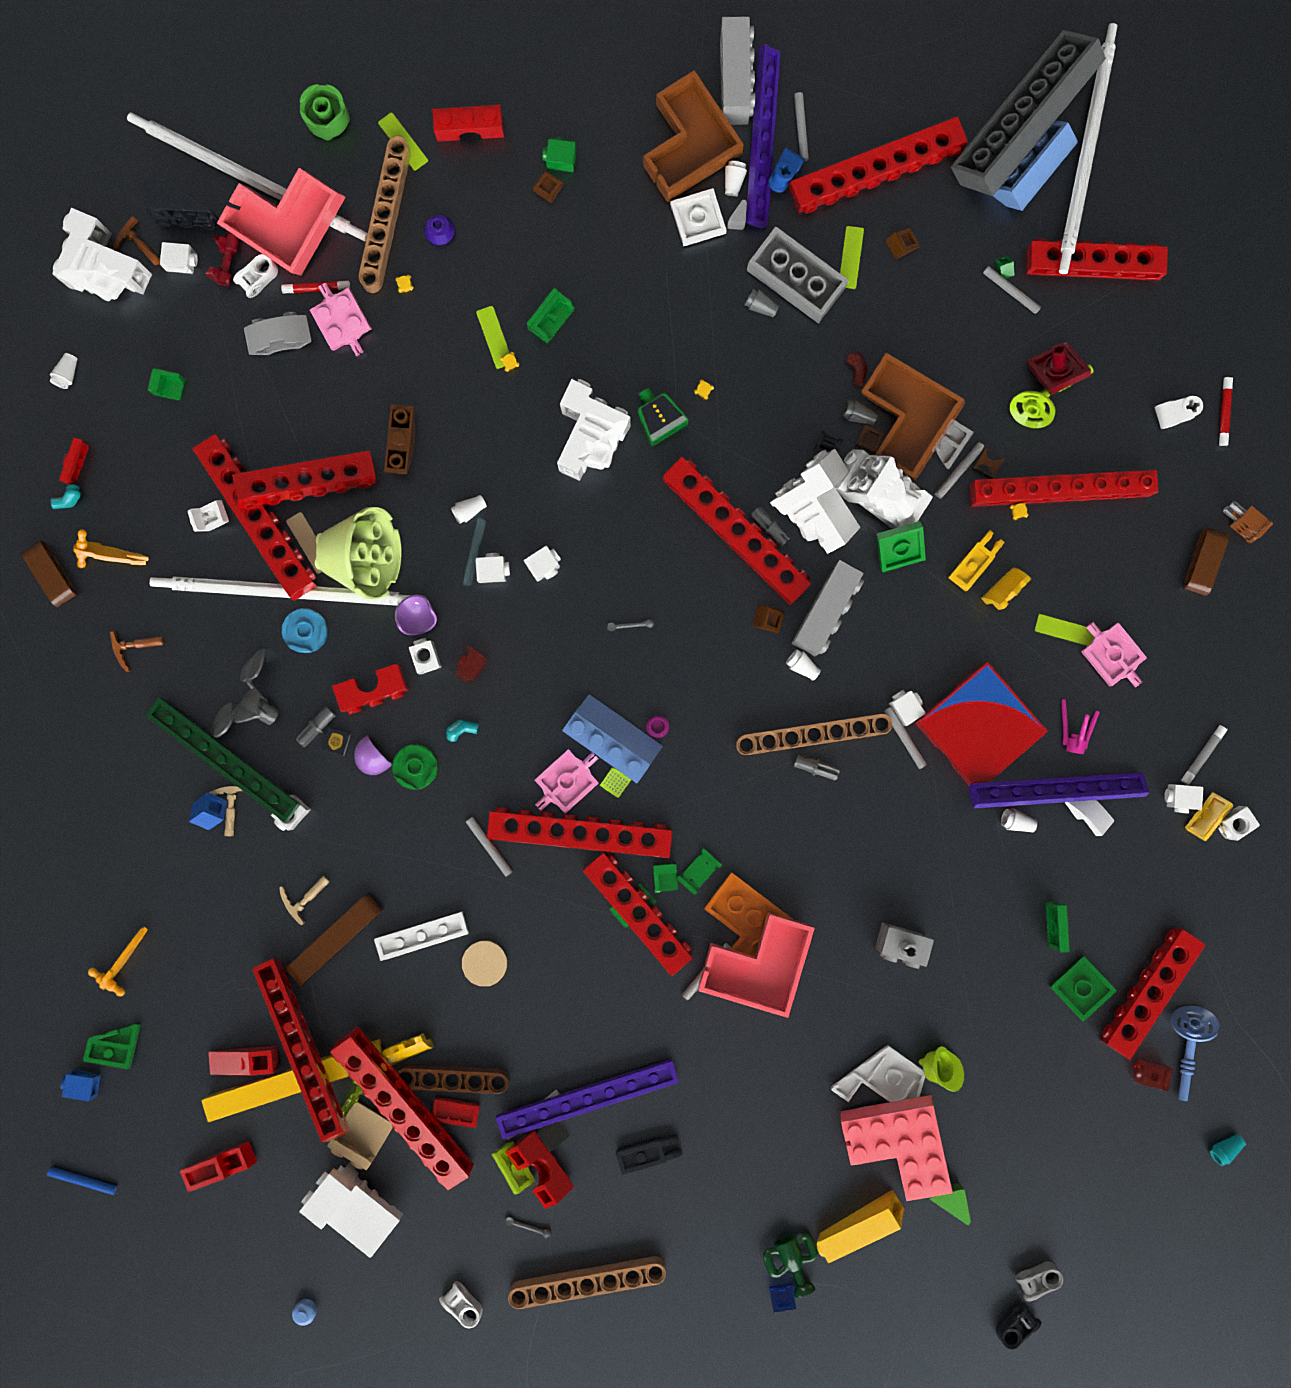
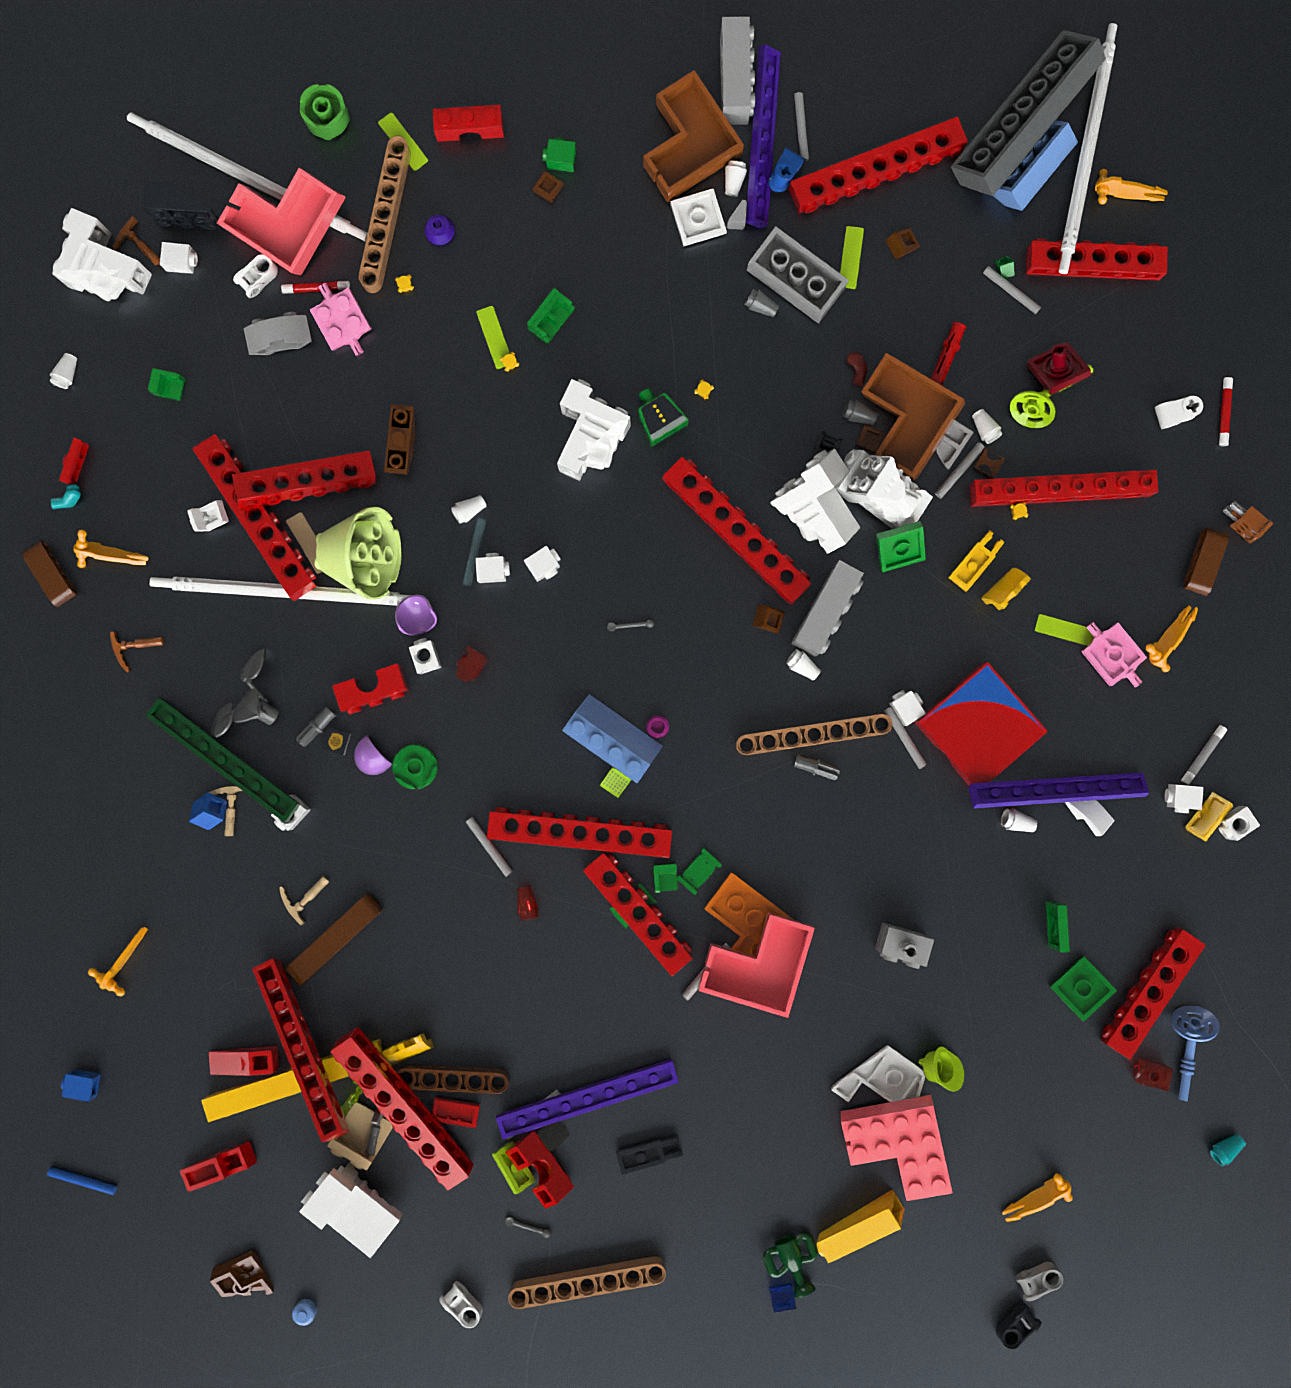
(113, 1048): green wing -> none
(228, 247): dark red piece -> none
(241, 1276): none -> reddish brown slope
(304, 630): dark azure tile -> none
(374, 1133): none -> dark grey piece
(421, 936): white plate -> none
(459, 727): teal arm -> none
(484, 963): tan tile -> none
(527, 904): none -> clear red cone
(566, 781): bright pink plate -> none
(770, 526): dark grey axle -> none
(948, 352): none -> red pin
(954, 1203): bright green slope -> none
(986, 426): none -> white cone
(1041, 1198): none -> light orange piece
(1077, 743): dark pink plant -> none
(1125, 189): none -> light orange piece
(1170, 639): none -> light orange piece

